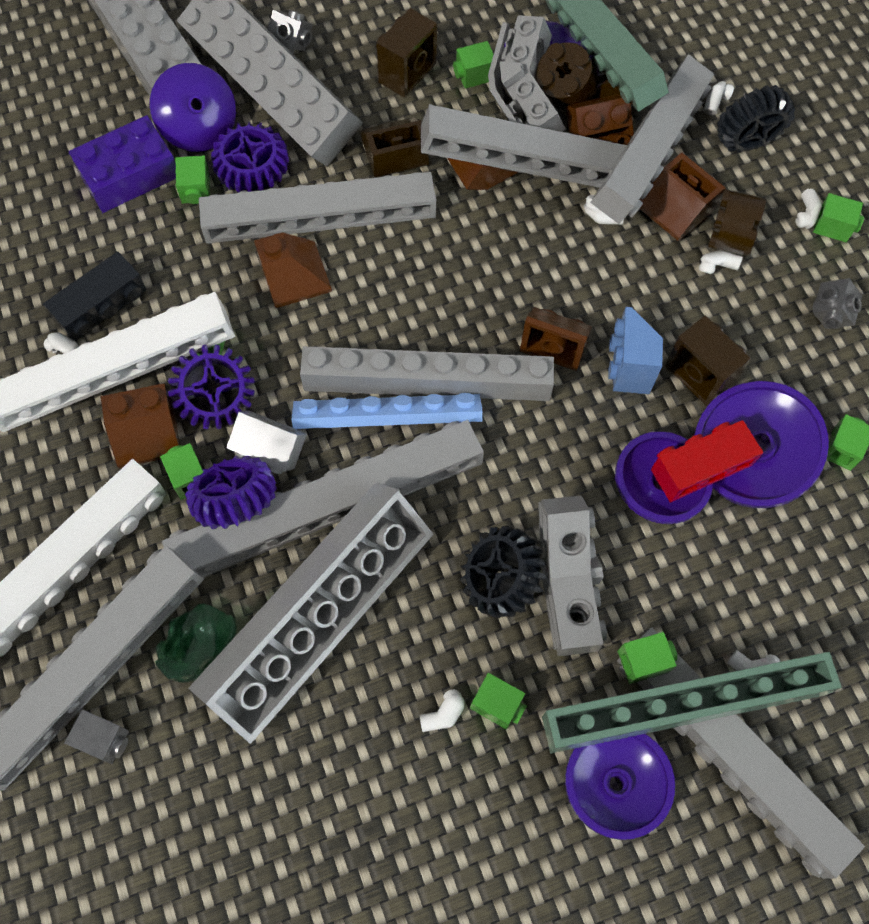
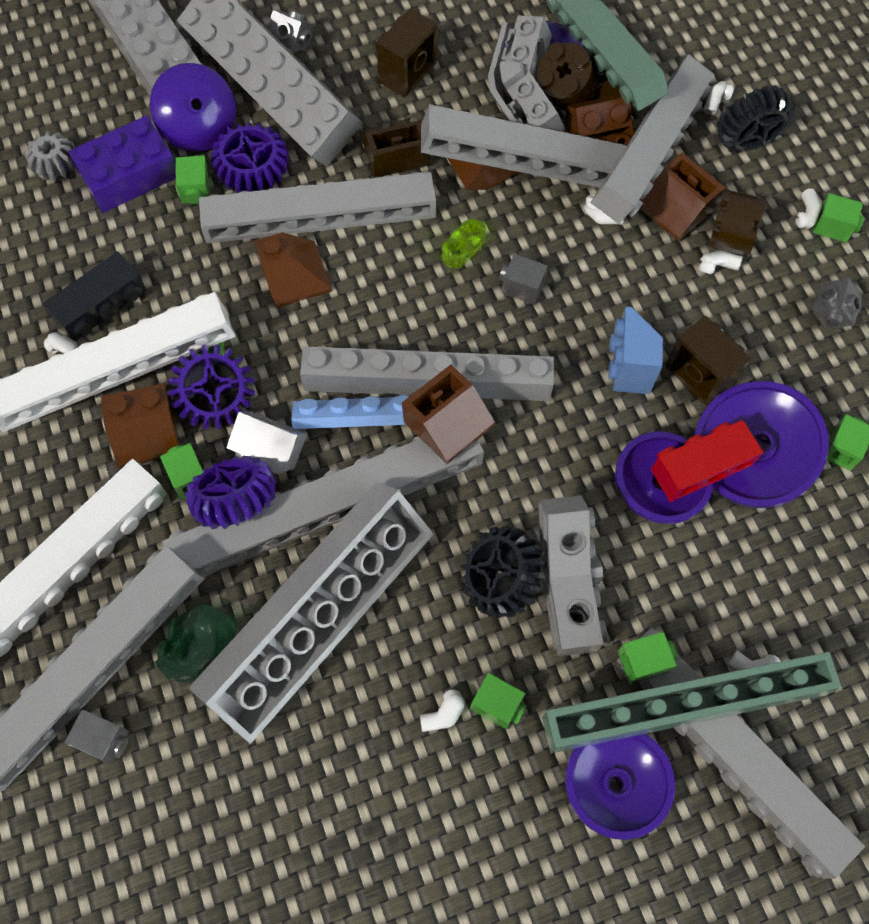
(49, 156): none -> light grey gear
(447, 414): none -> slope
(459, 239): none -> clear neon green beam
(473, 64): bright green brick -> none
(523, 278): none -> flat silver brick
(555, 337): reddish brown slope -> none

